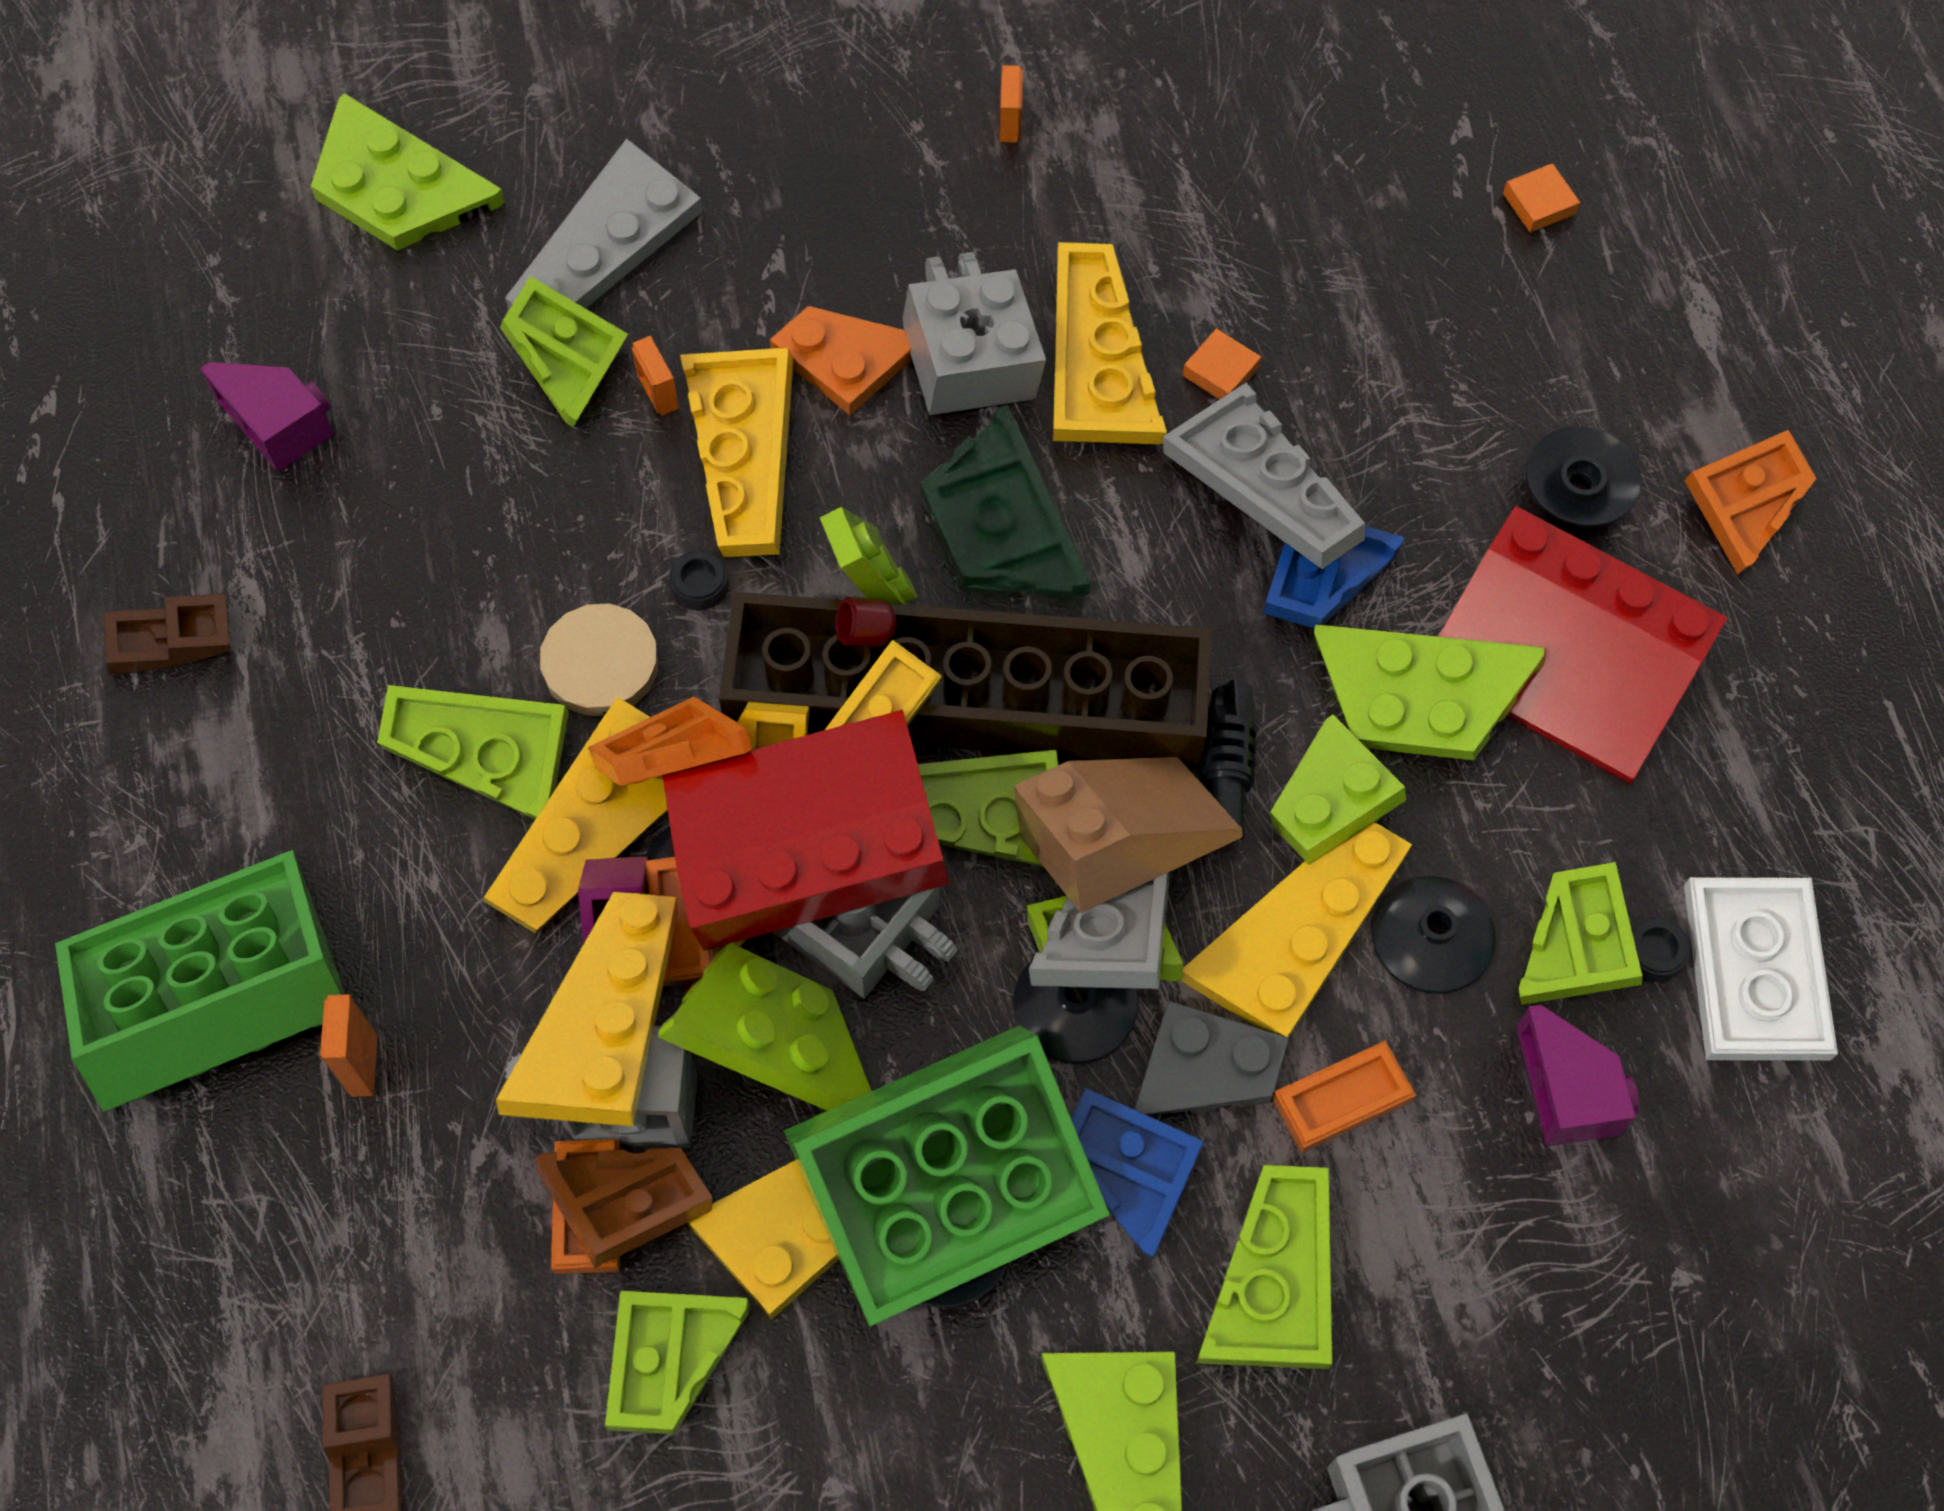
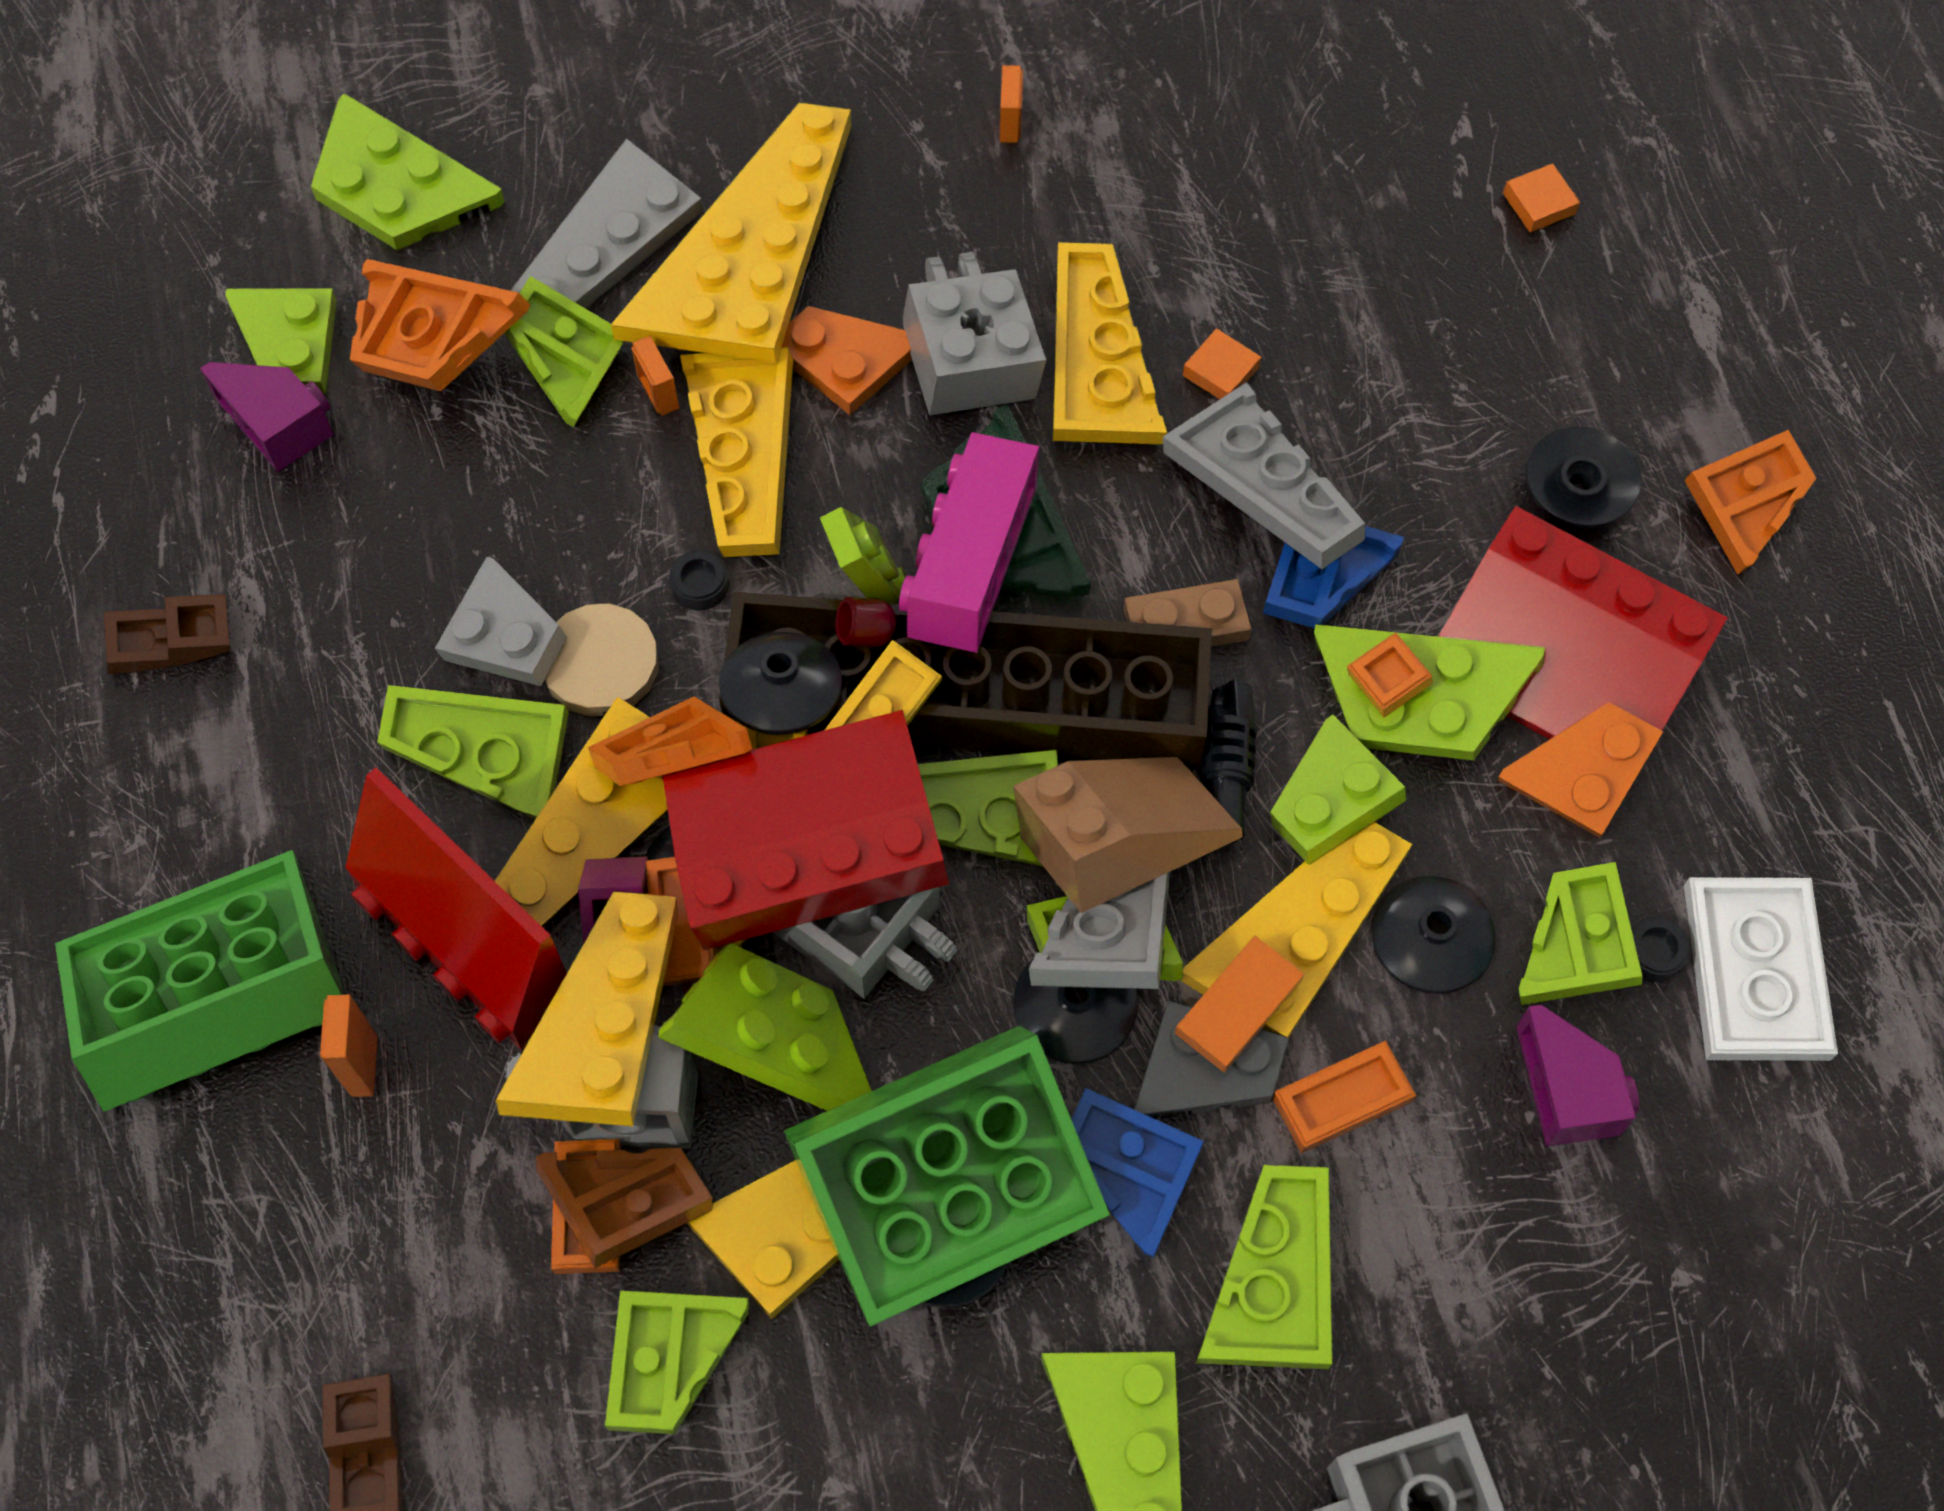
(288, 328): none -> lime wing
(427, 324): none -> orange wing
(451, 914): none -> red slope
(501, 629): none -> light grey wing
(745, 259): none -> yellow wing
(783, 700): none -> black dish
(970, 542): none -> dark pink brick
(1203, 606): none -> medium nougat plate
(1239, 1004): none -> orange tile
(1389, 674): none -> orange tile
(1586, 767): none -> orange wing

